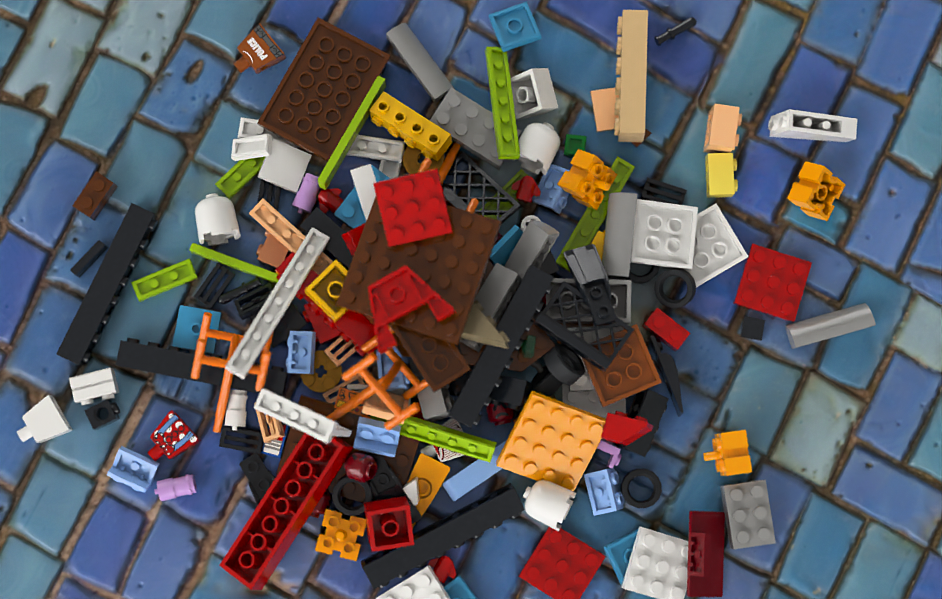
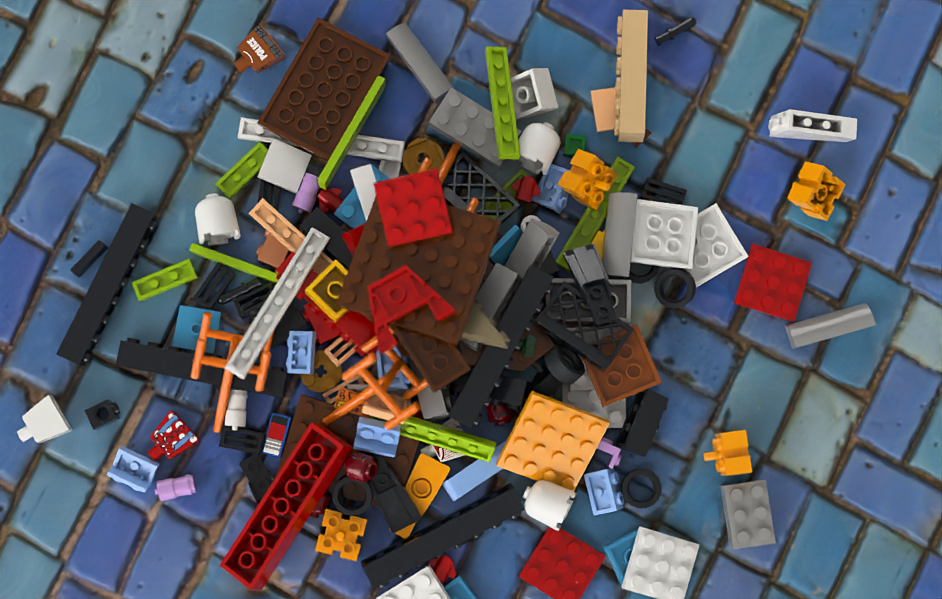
(93, 386): white brick -> none
(95, 196): reddish brown brick -> none
(251, 147): white tile -> none
(275, 427): light nougat tile -> none
(299, 416): white fence -> none
(389, 523): red brick -> none
(410, 126): yellow brick -> none
(412, 491): white slope -> none
(514, 26): dark azure plate -> none
(624, 430): red slope -> none
(666, 329): red brick -> none
(669, 373): black piece -> none
(705, 554): dark red bracket -> none
(720, 175): light yellow brick -> none
(722, 129): light nougat brick -> none
(752, 328): black tile -> none

